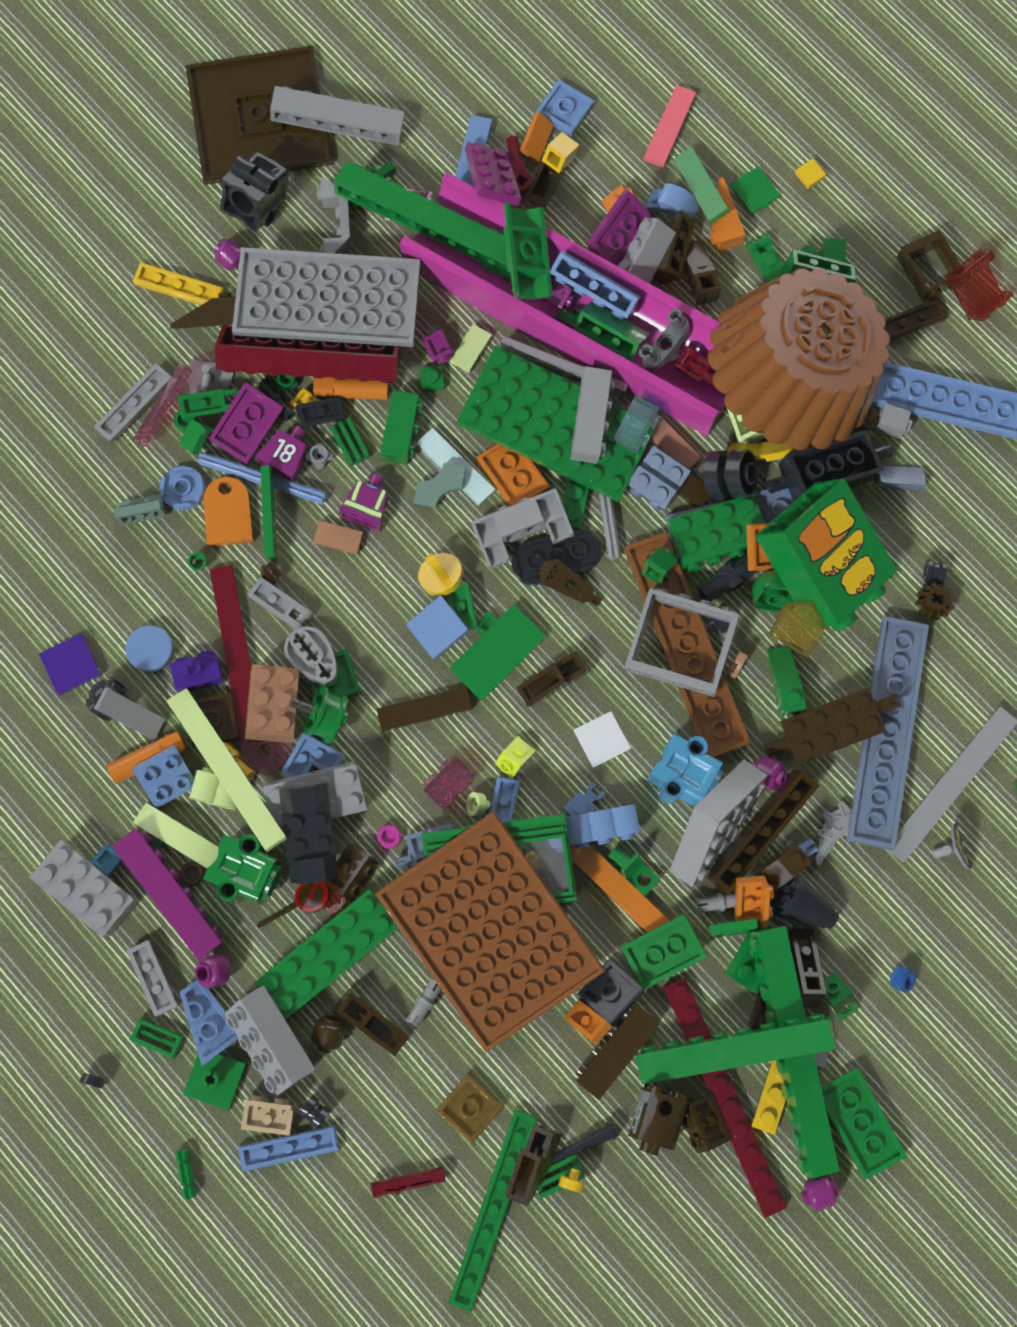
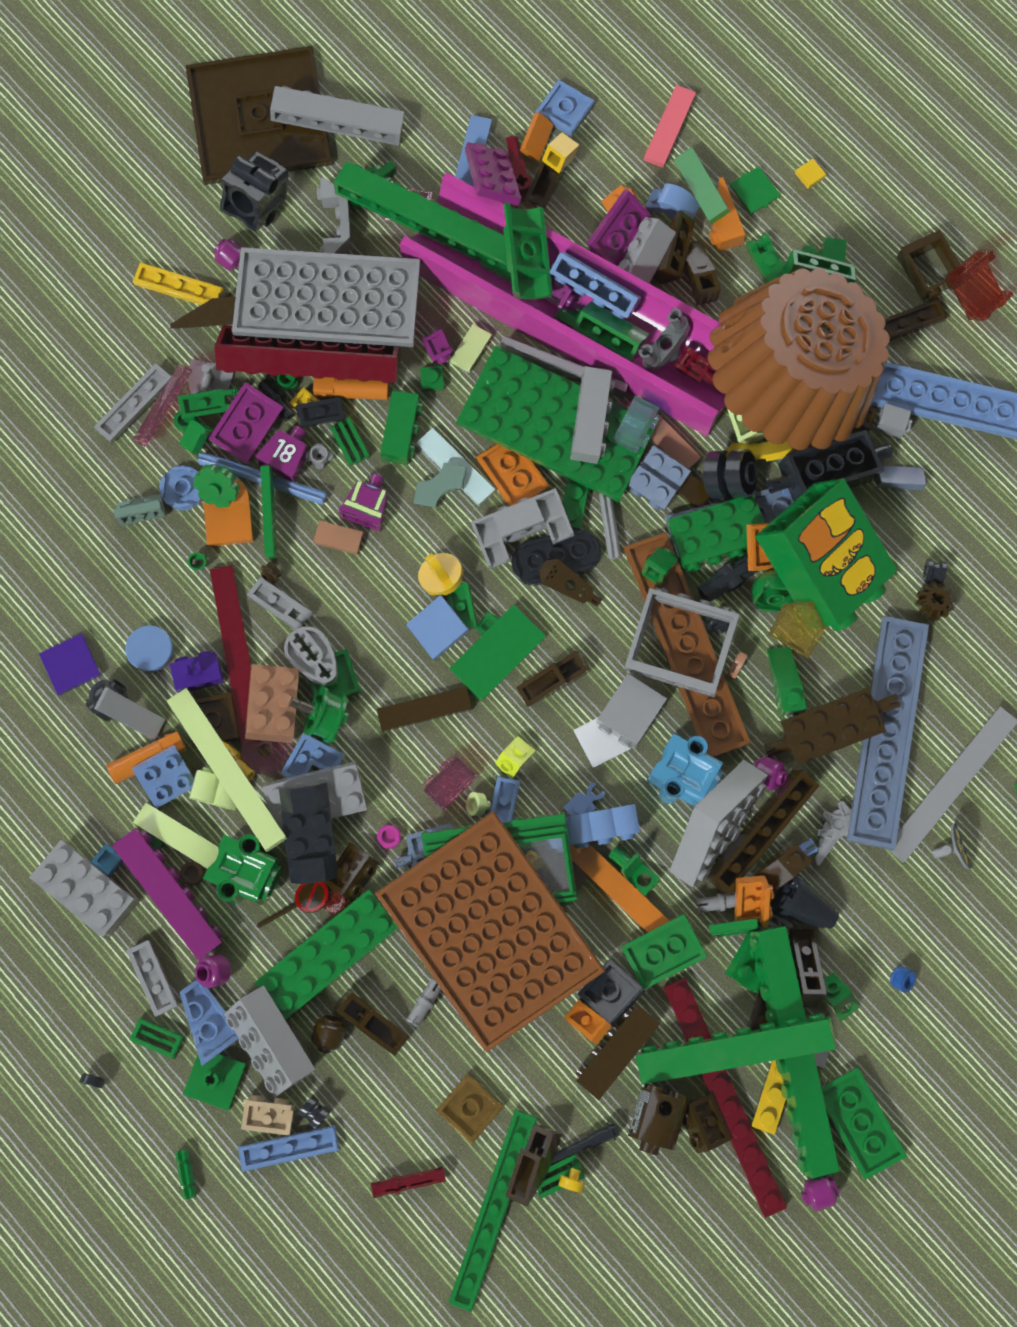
(216, 485): none -> green plant
(630, 711): none -> light grey brick

